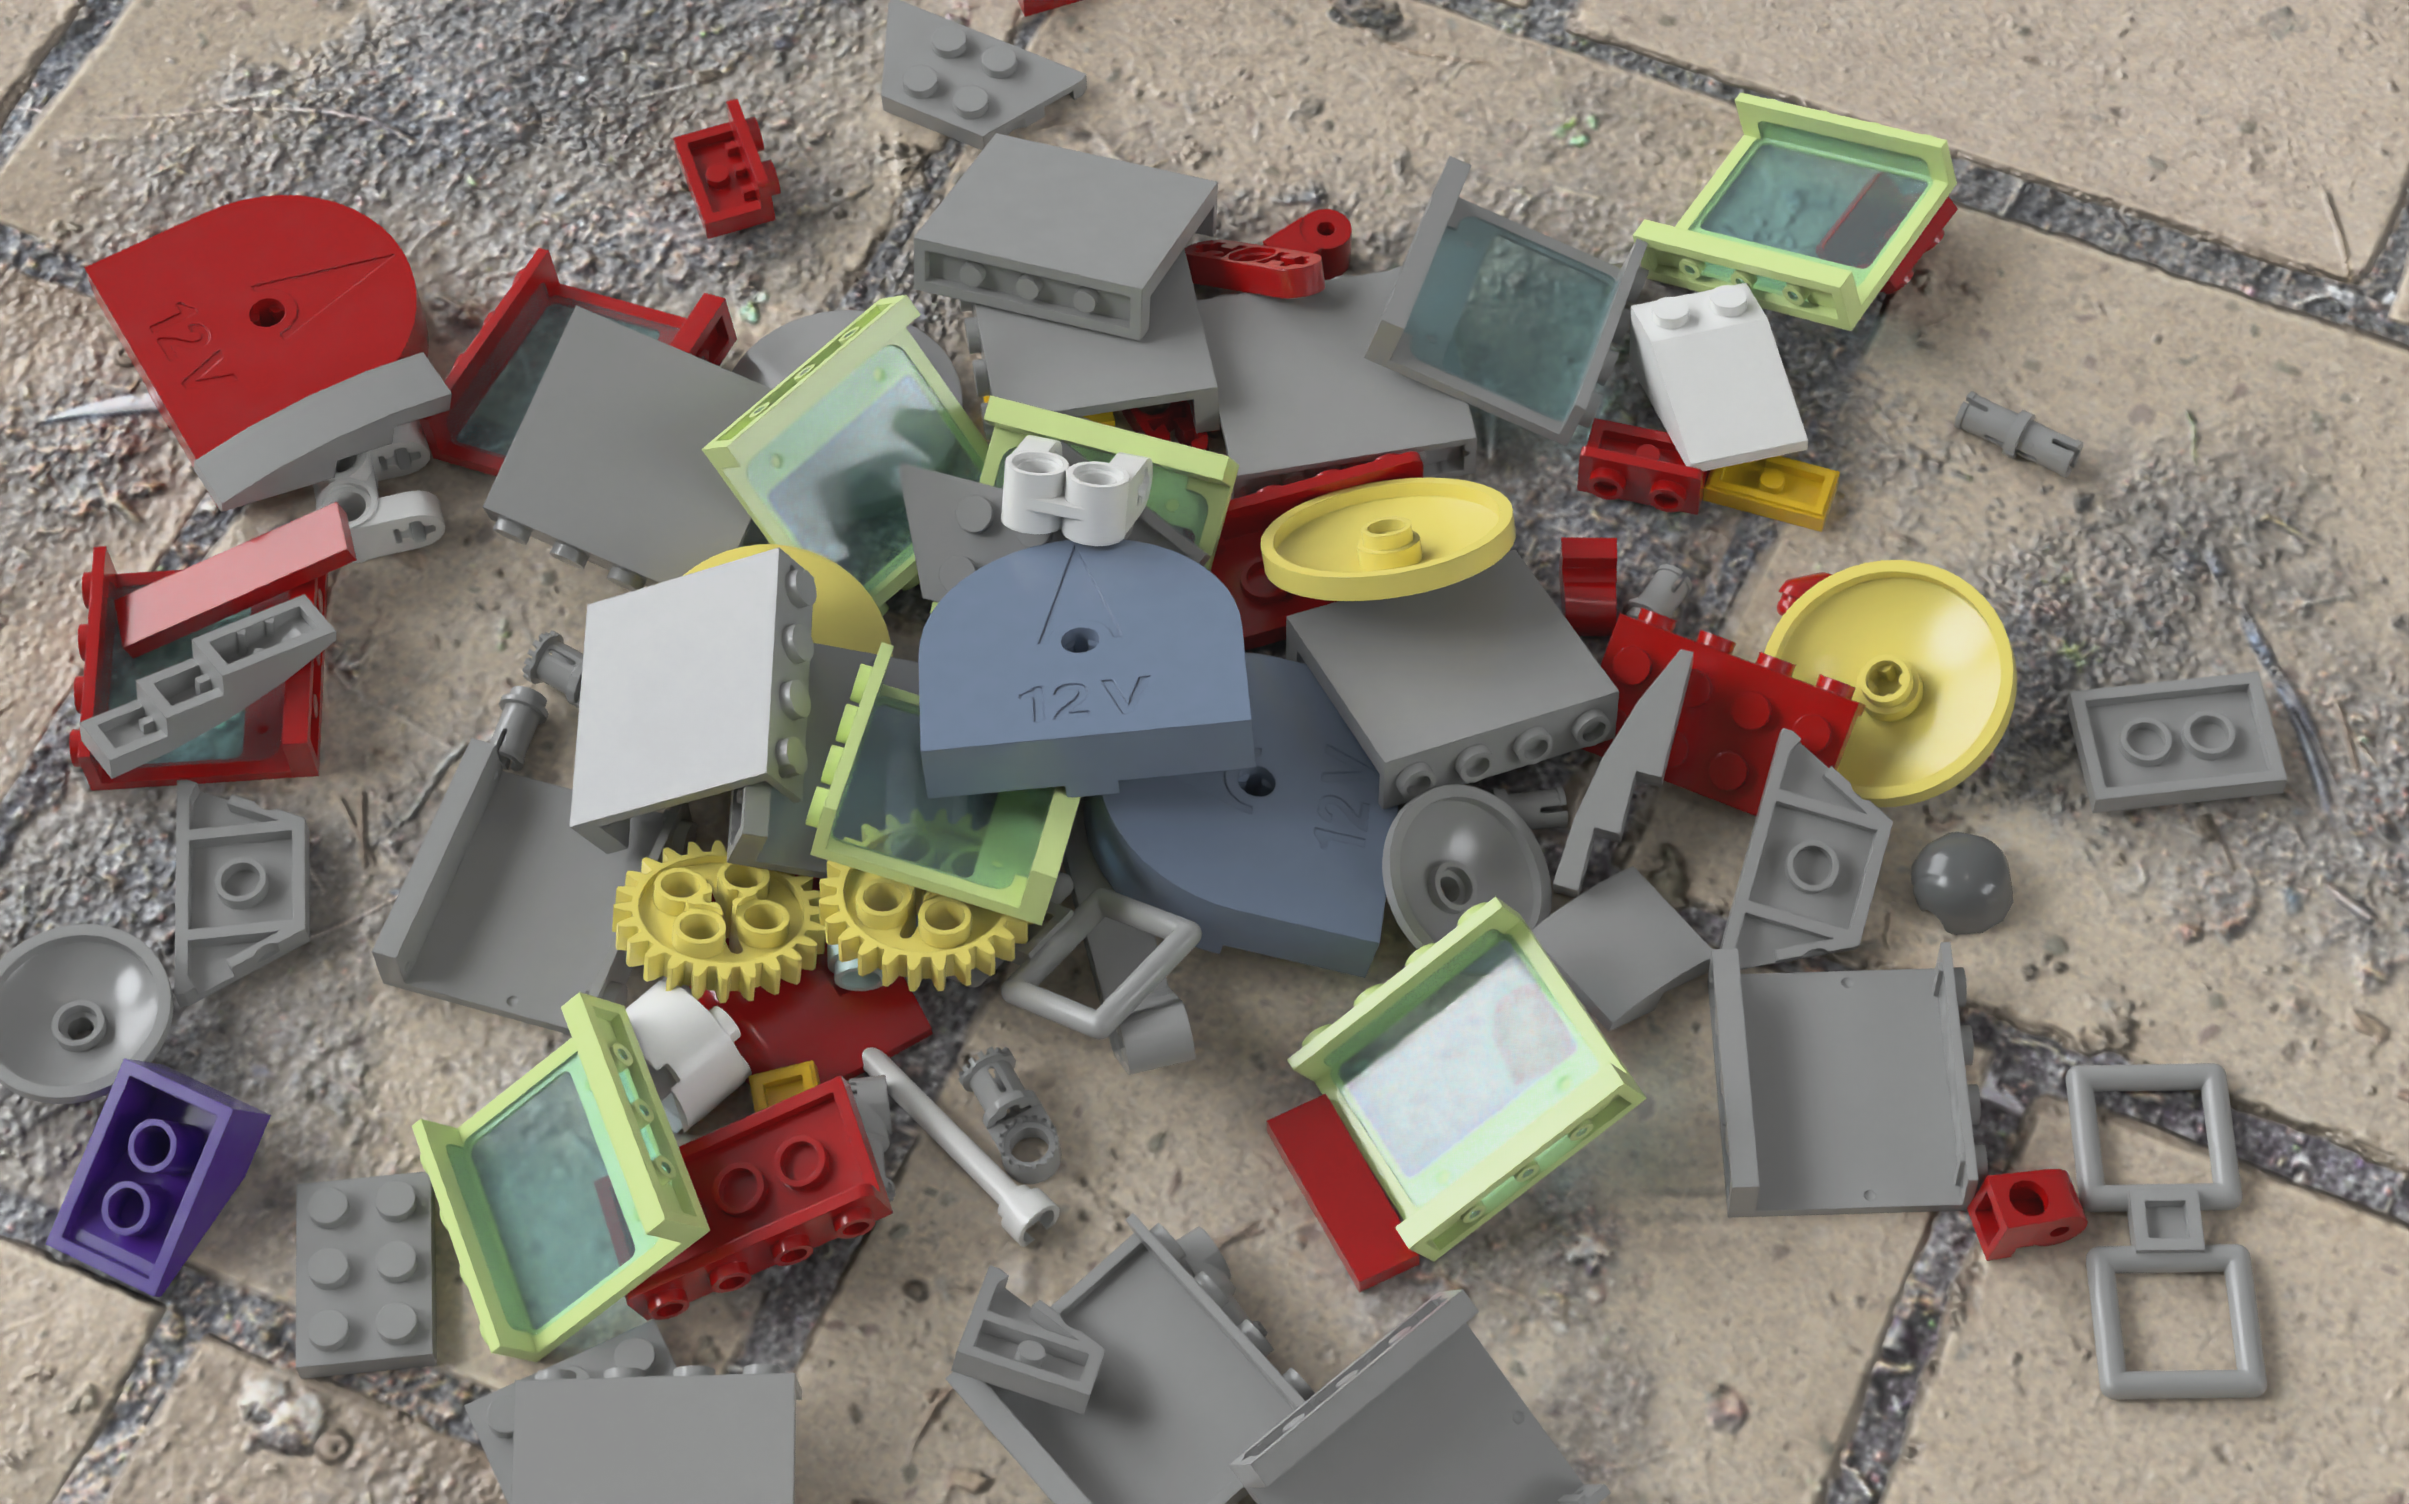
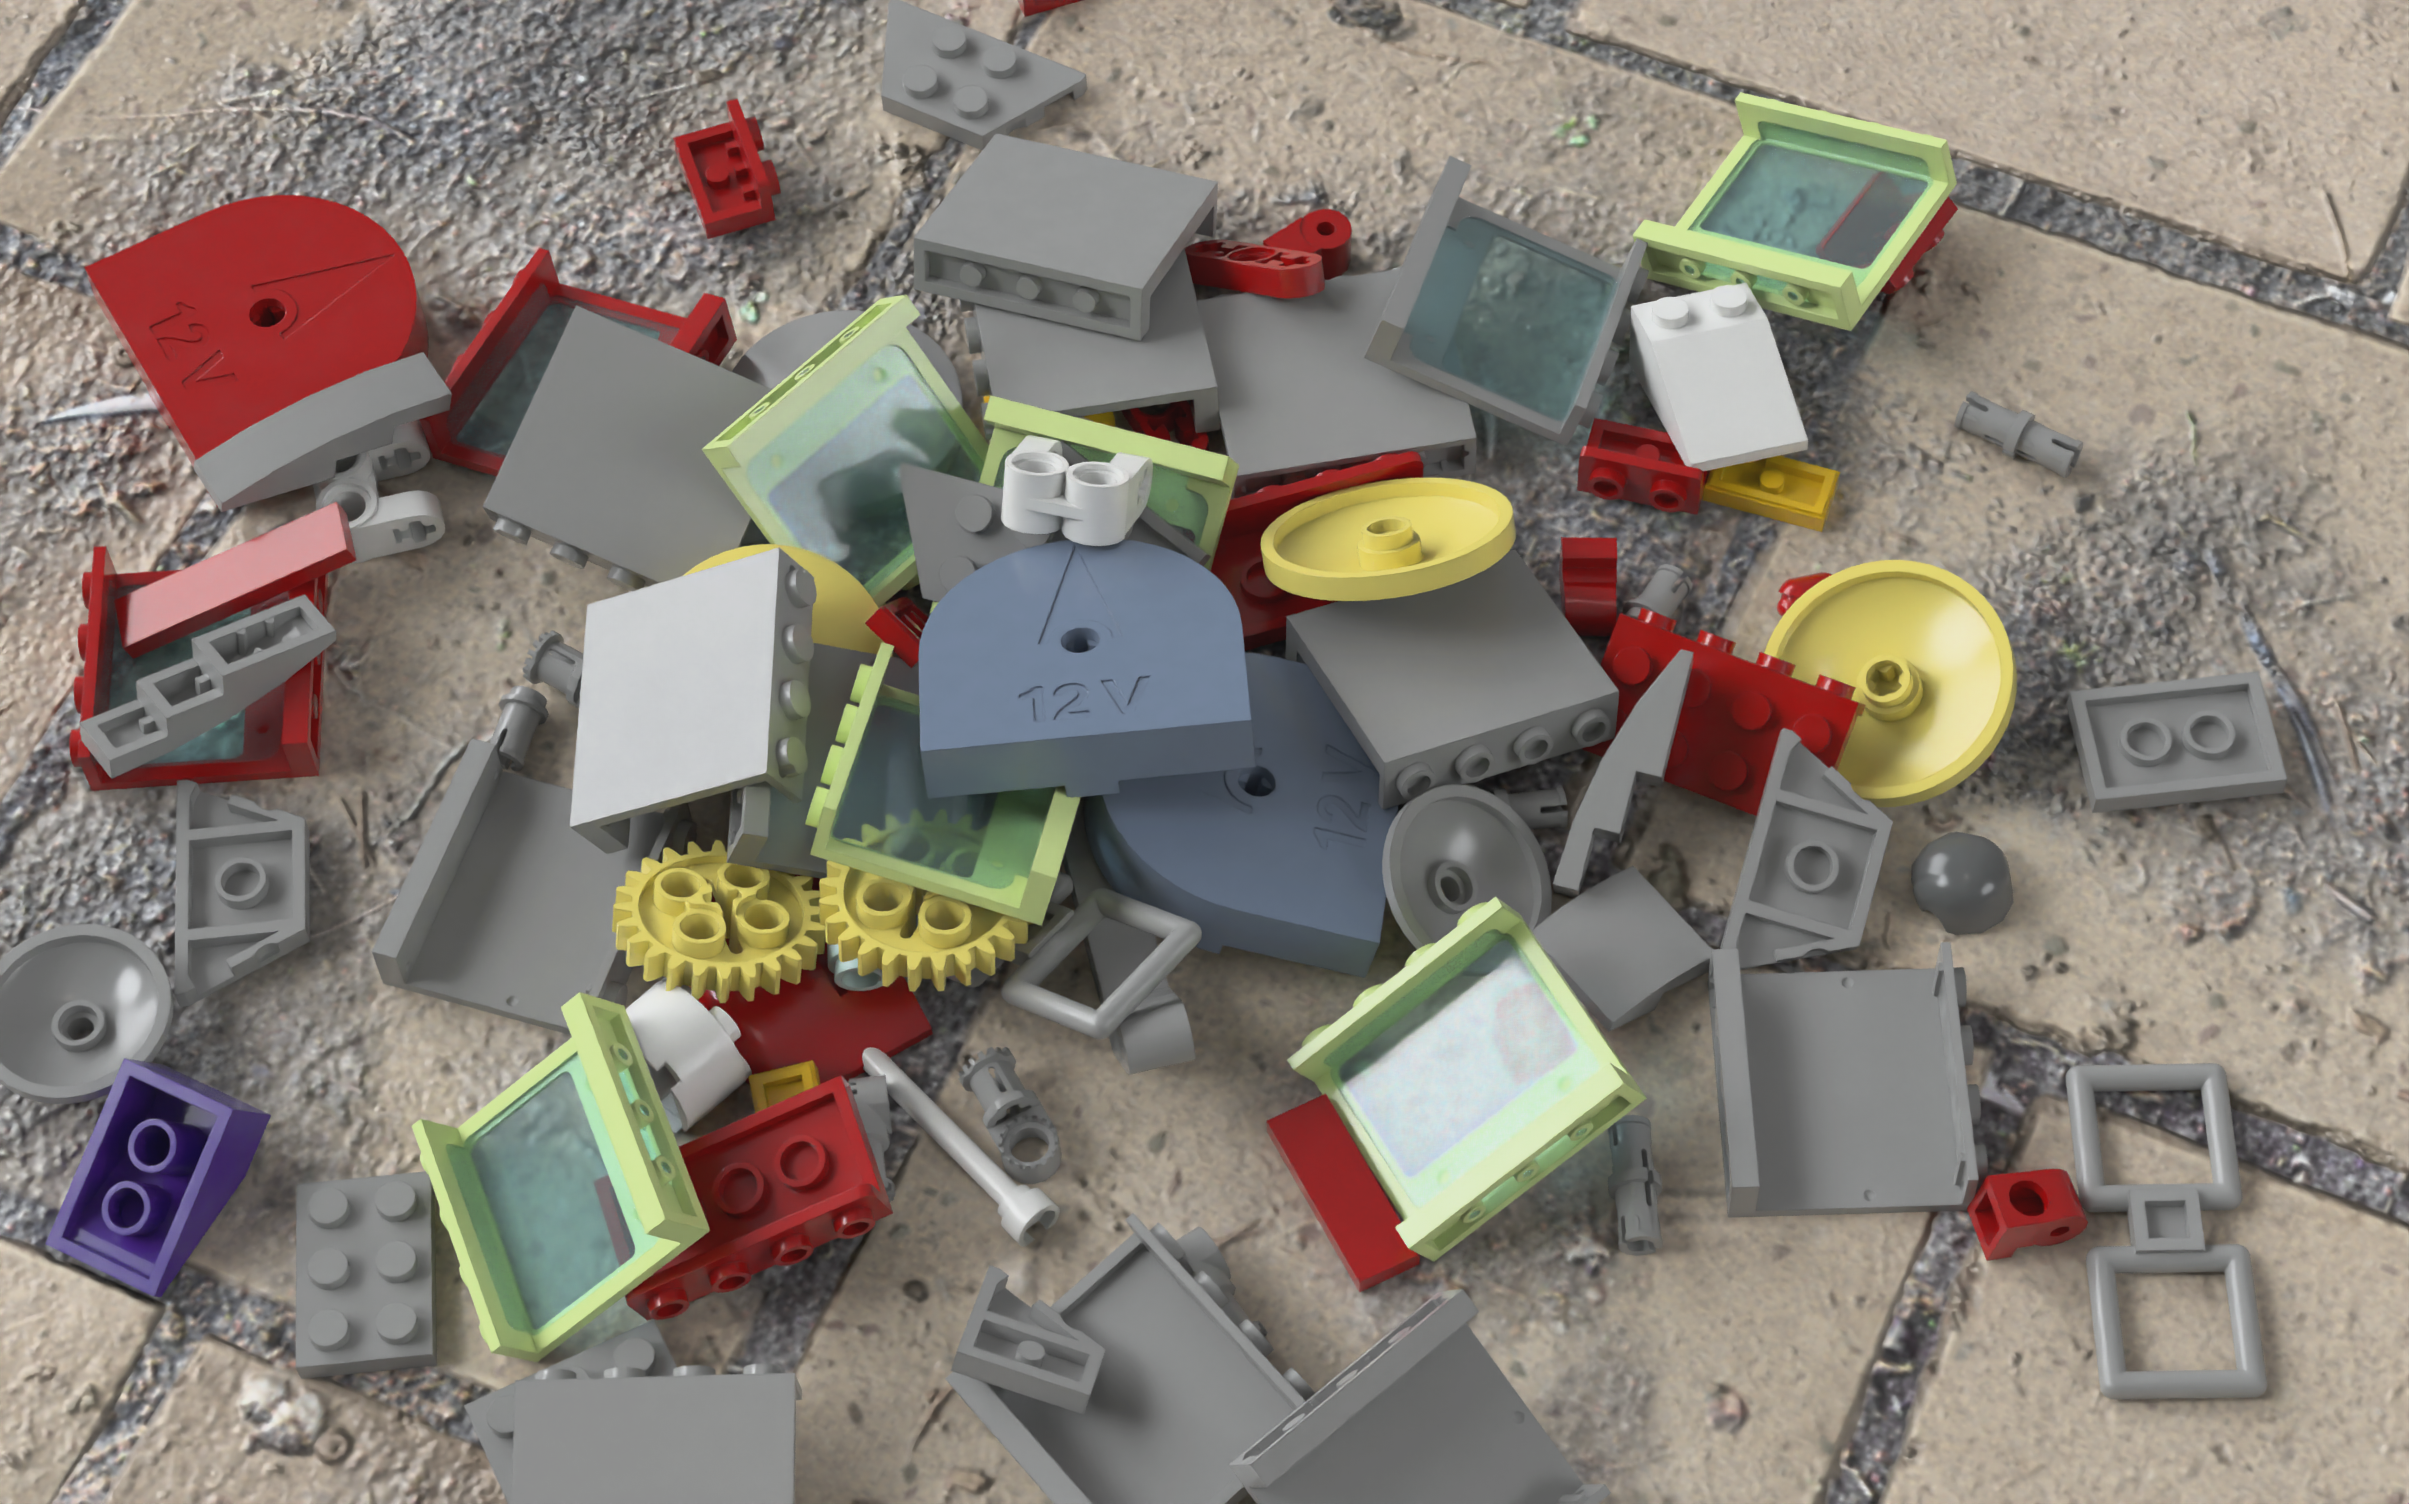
(900, 625): none -> red tile
(1635, 1186): none -> light grey pin

